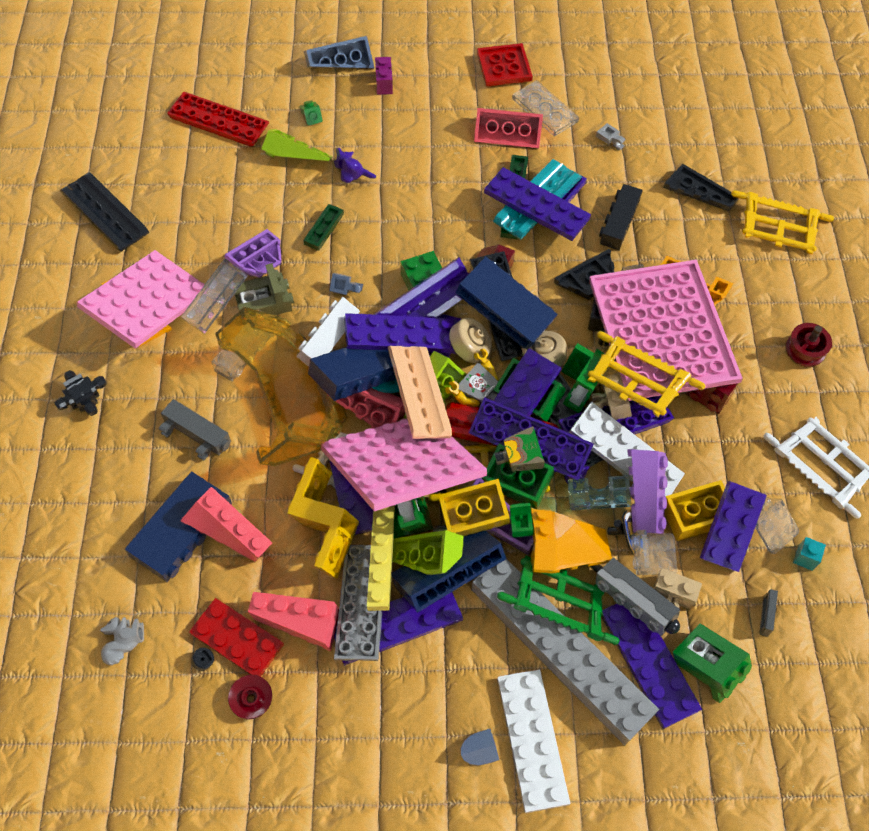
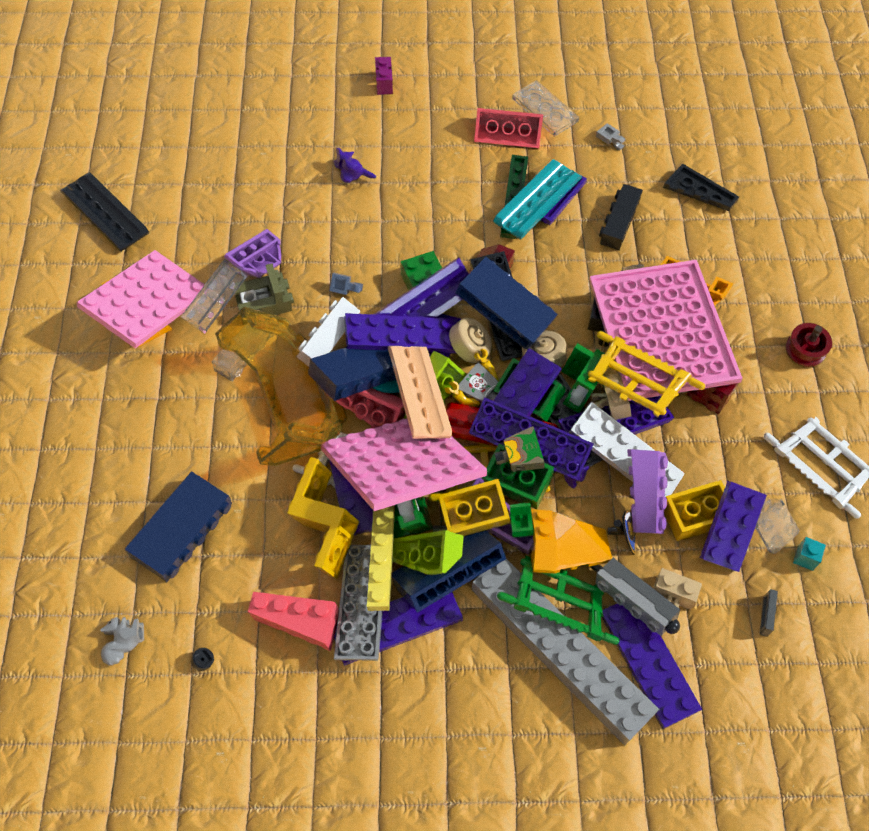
(80, 392): black piece -> none
(196, 427): dark grey brick -> none
(218, 119): red plate -> none
(222, 522): coral wedge -> none
(236, 638): red plate -> none
(245, 687): dark red dish -> none
(283, 145): lime wedge -> none
(312, 112): green bracket -> none
(323, 227): dark green plate -> none
(345, 54): sand blue wedge -> none
(479, 748): sand blue brick -> none
(504, 64): red plate -> none
(533, 741): white plate -> none
(537, 204): dark purple plate -> none
(578, 278): black wing -> none
(585, 497): clear light blue arch -> none
(653, 552): clear bracket -> none
(717, 665): green brick -> none
(751, 216): yellow piece -> none

